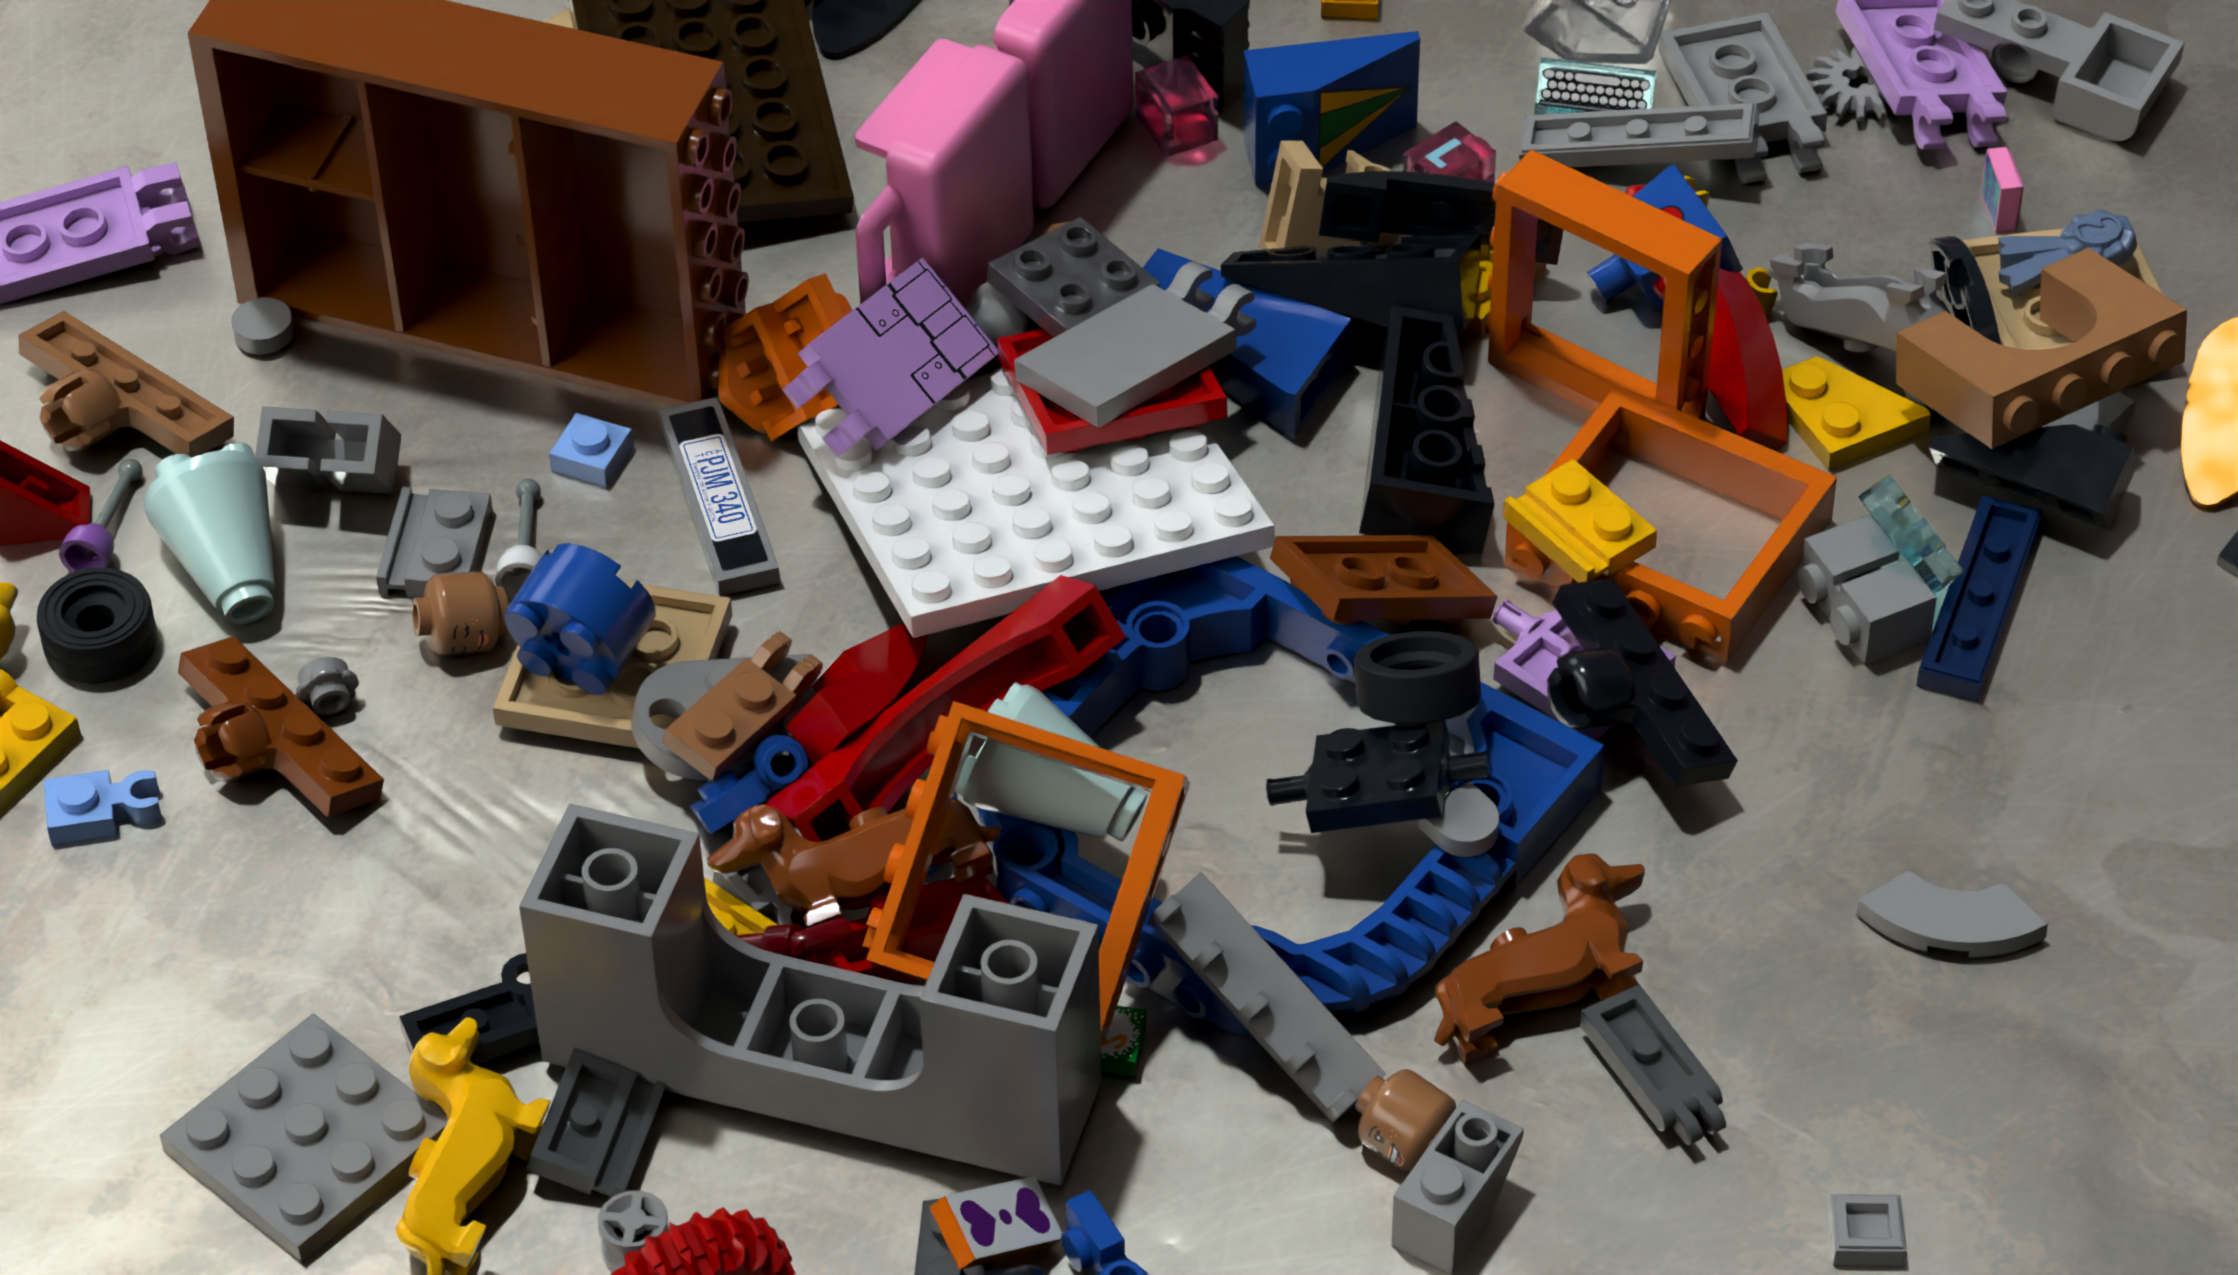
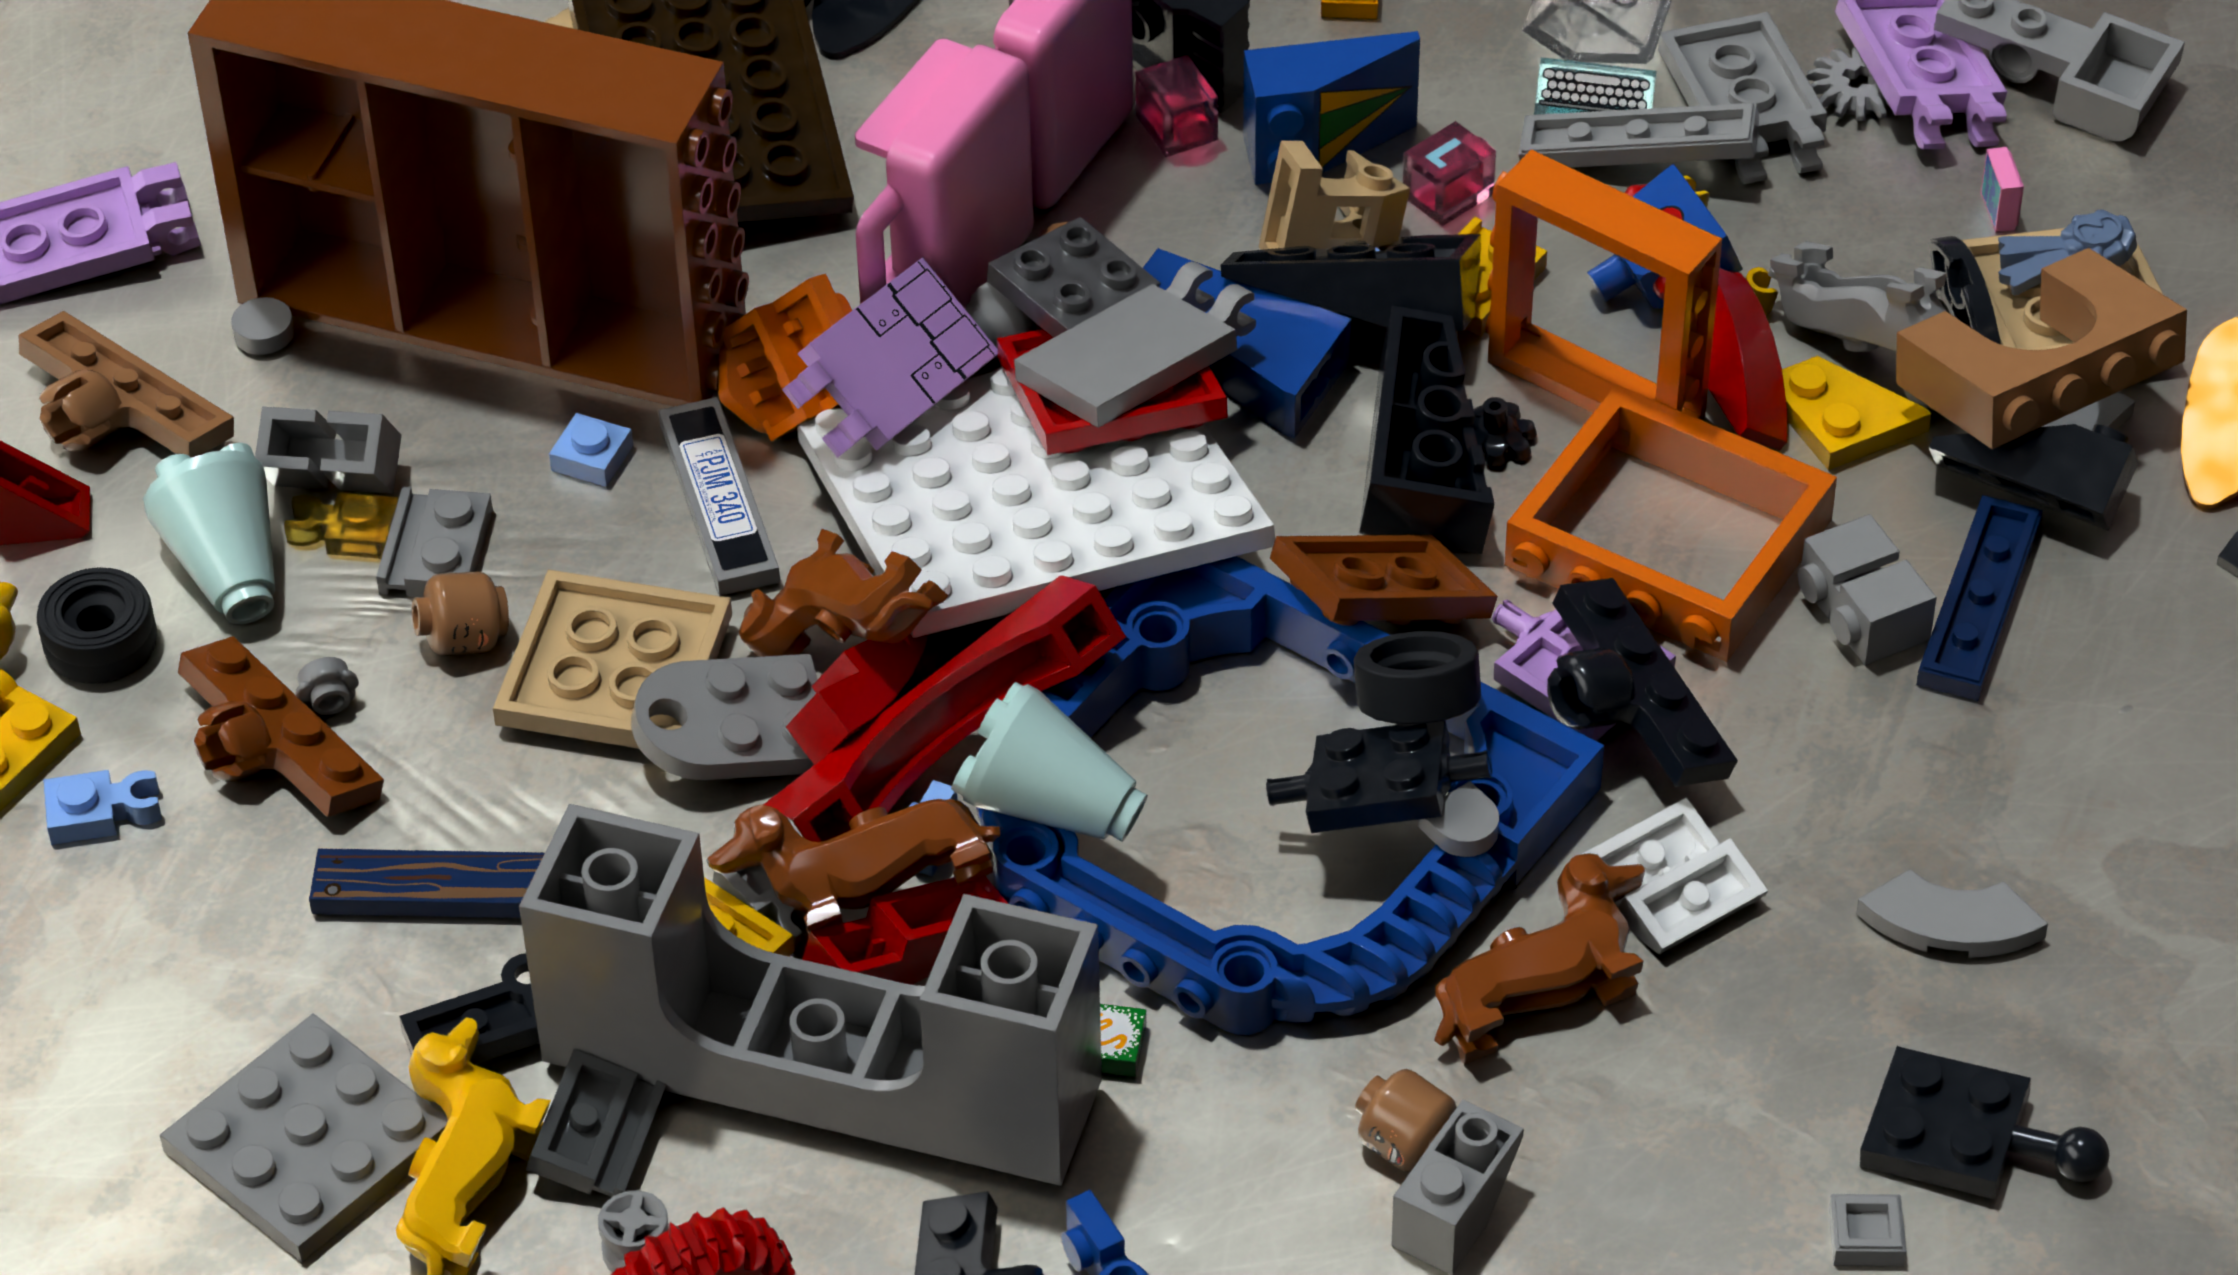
(92, 544): medium lavender hinge -> none
(351, 527): none -> clear yellow plate
(421, 882): none -> dark blue tile
(520, 559): hinge -> none
(578, 617): blue brick -> none
(731, 795): blue plate -> none
(740, 709): medium nougat hinge -> none
(798, 942): dark red piece -> none
(840, 599): none -> dark orange animal
(929, 807): orange window -> none
(996, 1222): tile -> none
(1265, 996): light grey hinge -> none
(1417, 205): black slope -> none
(1502, 431): none -> black plant
(1580, 523): yellow plate -> none
(1655, 1064): dark grey hinge -> none
(1687, 876): none -> white slope
(1911, 534): clear light blue plate -> none
(1961, 1122): none -> black plate

